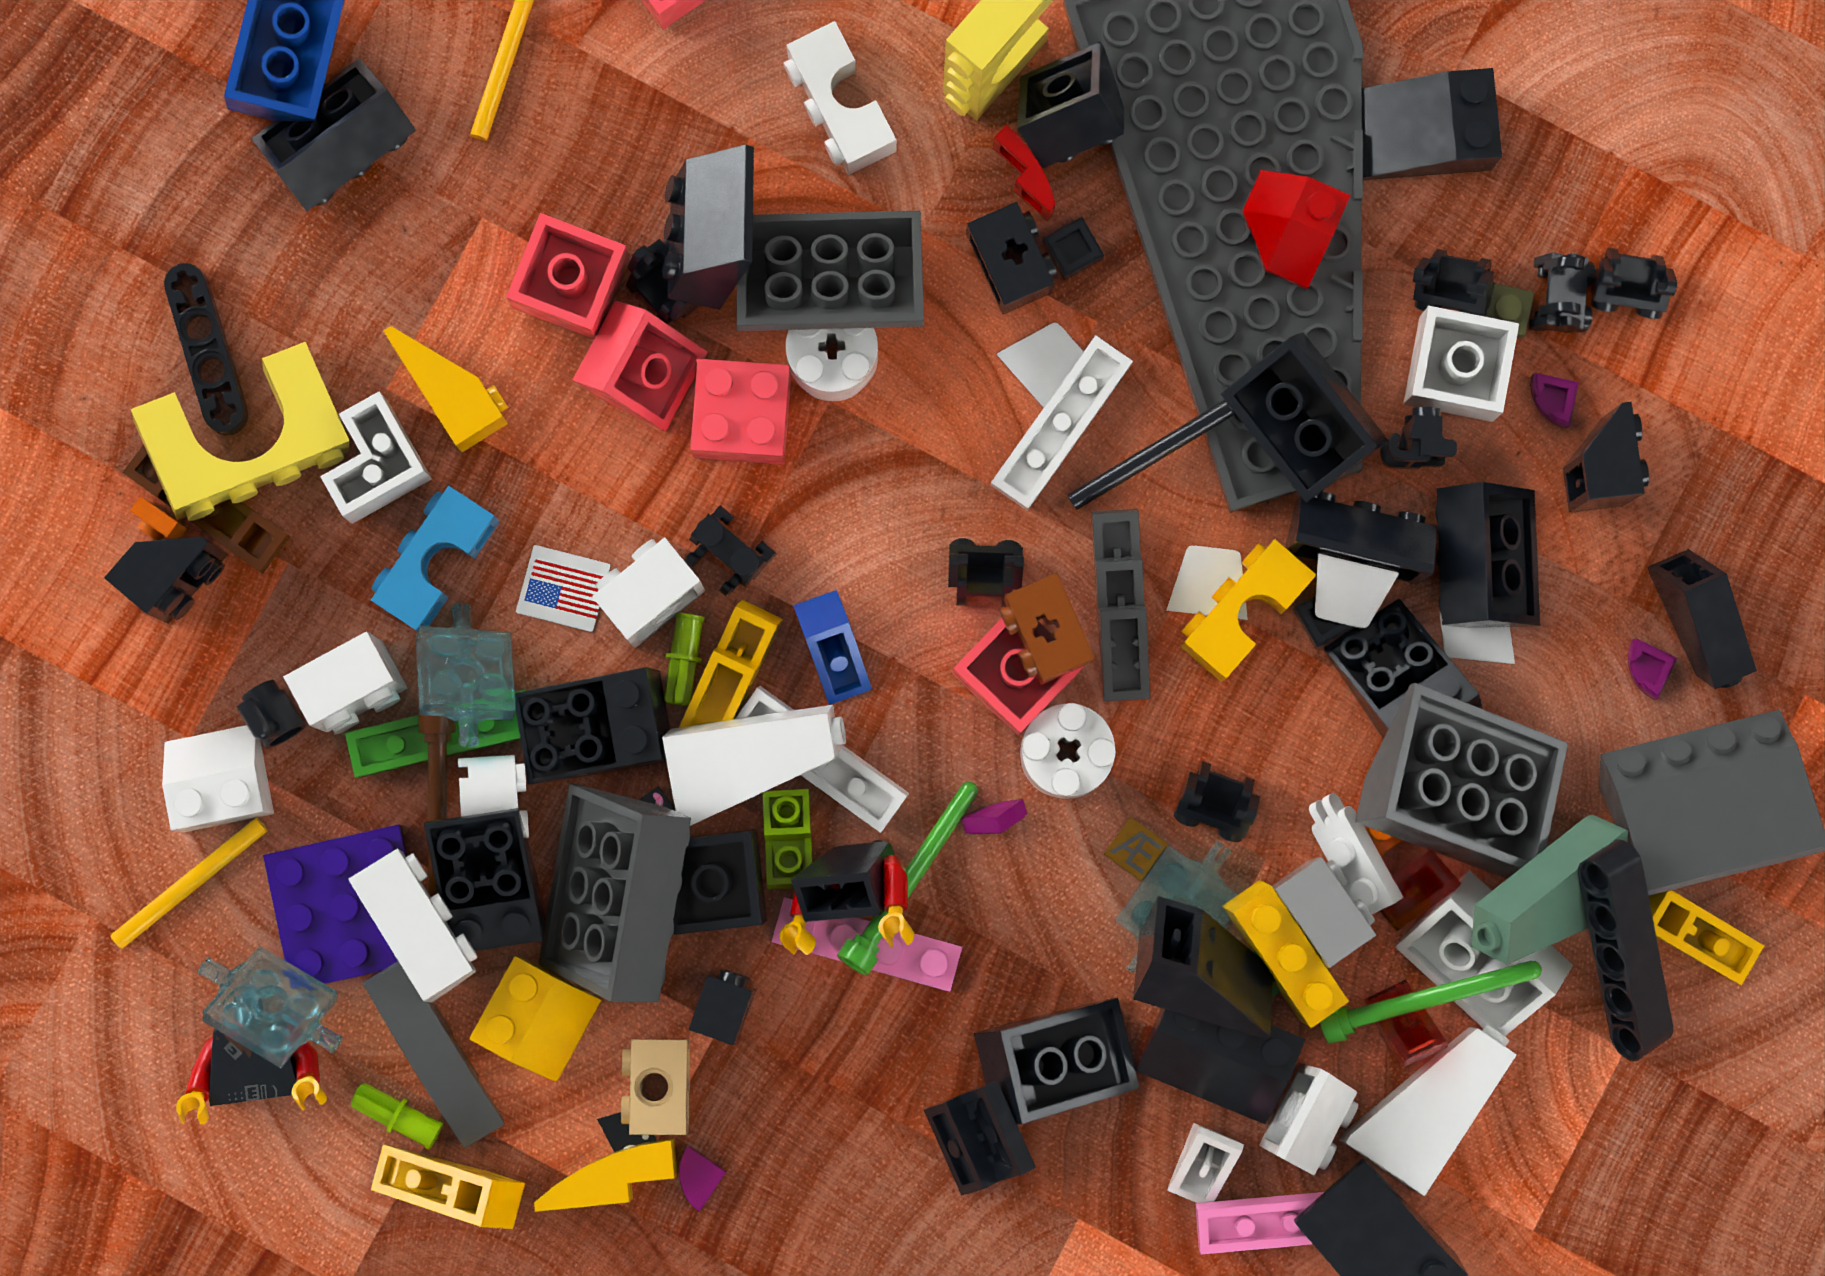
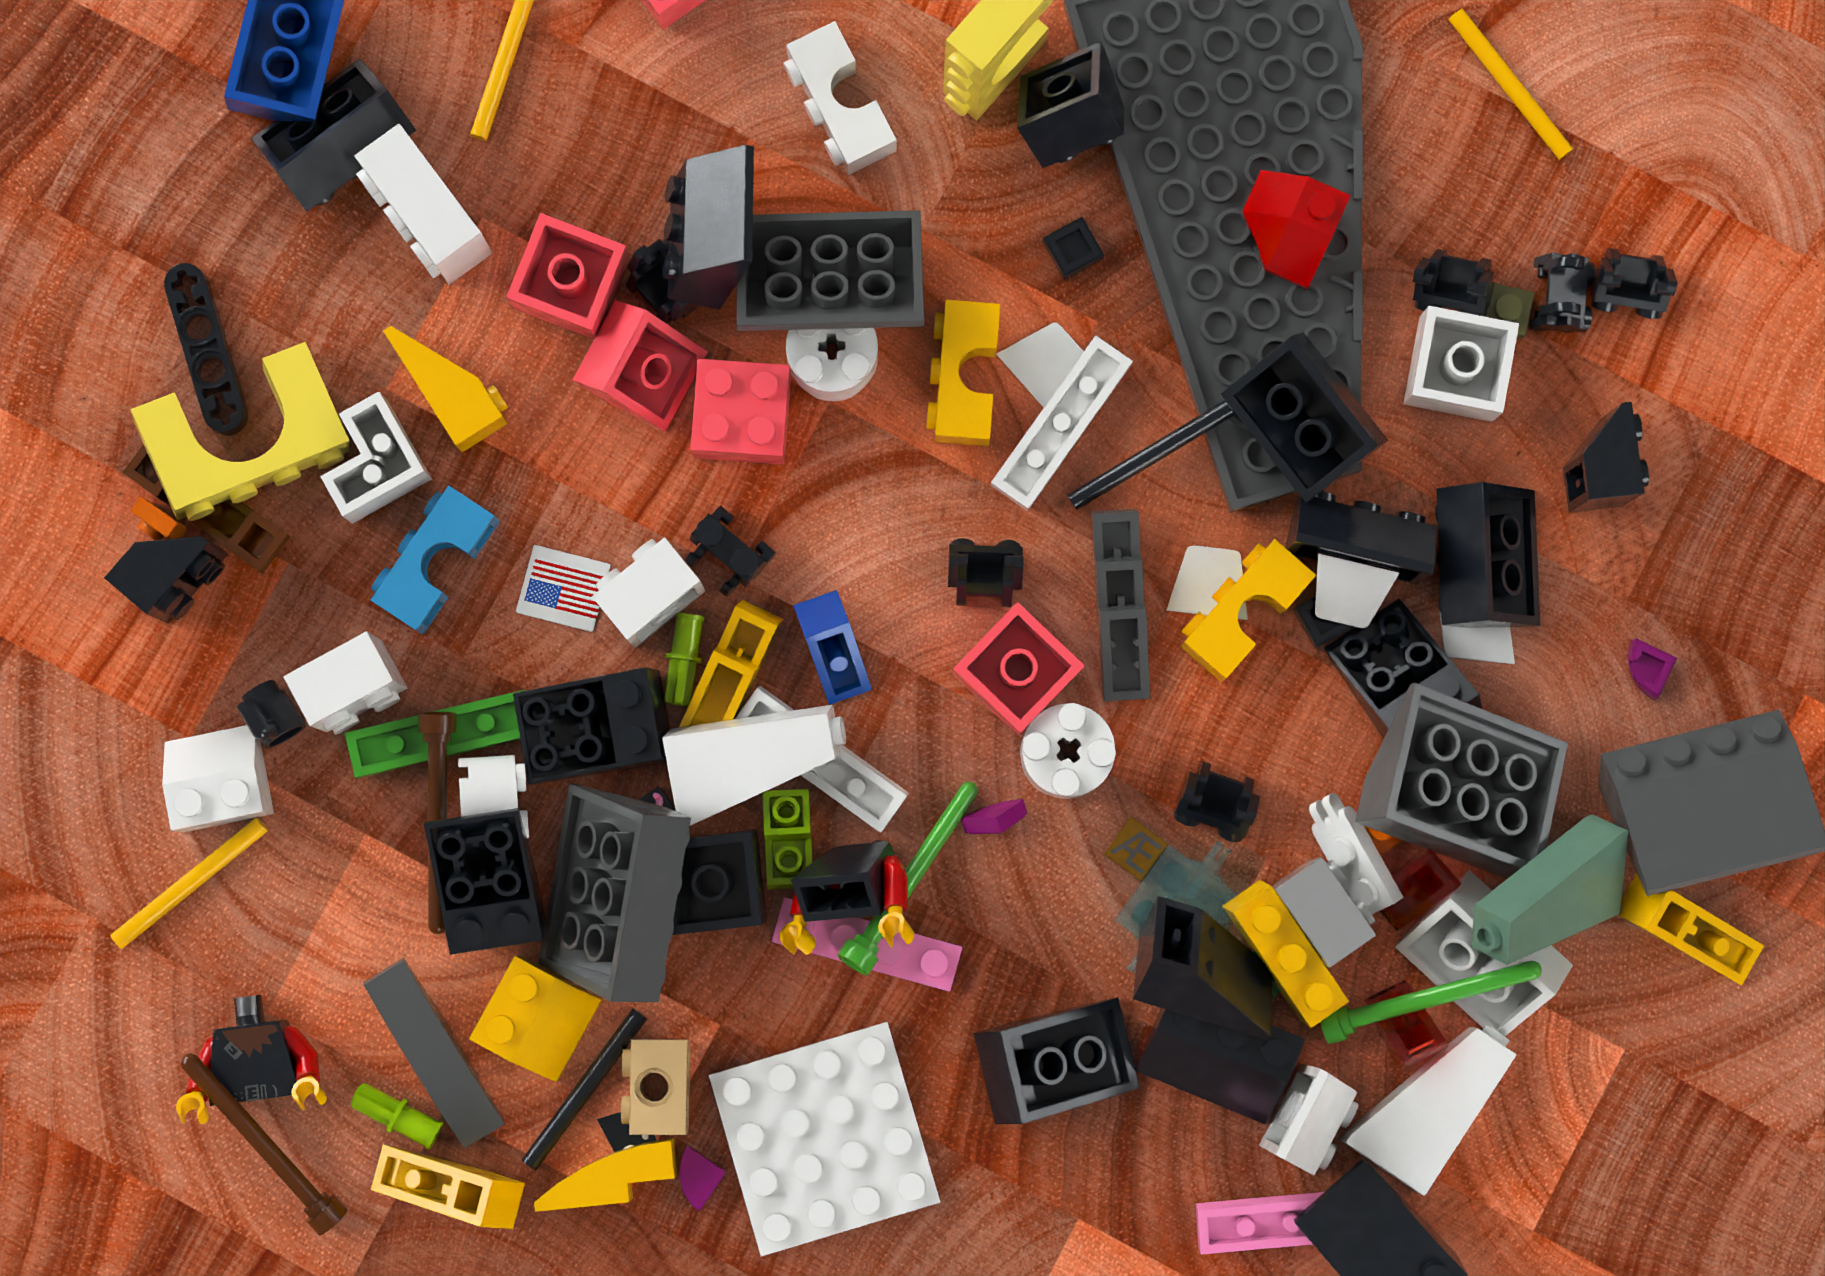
(269, 1006): clear light blue plate -> none
(318, 910): dark purple plate -> none
(321, 1209): none -> reddish brown piece
(414, 924): white slope -> none
(421, 206): none -> white brick
(465, 674): clear light blue plate -> none
(584, 1089): none -> black bar
(723, 1007): black brick -> none
(824, 1138): none -> white plate
(966, 332): none -> yellow arch
(979, 1138): black slope -> none
(990, 240): black brick -> none
(1032, 183): red slope -> none
(1046, 601): dark orange brick -> none
(1204, 1164): white slope -> none
(1420, 442): black piece -> none
(1431, 125): black slope -> none
(1510, 84): none -> yellow bar
(1554, 398): magenta tile -> none
(1625, 949): black beam -> none
(1704, 617): black slope -> none

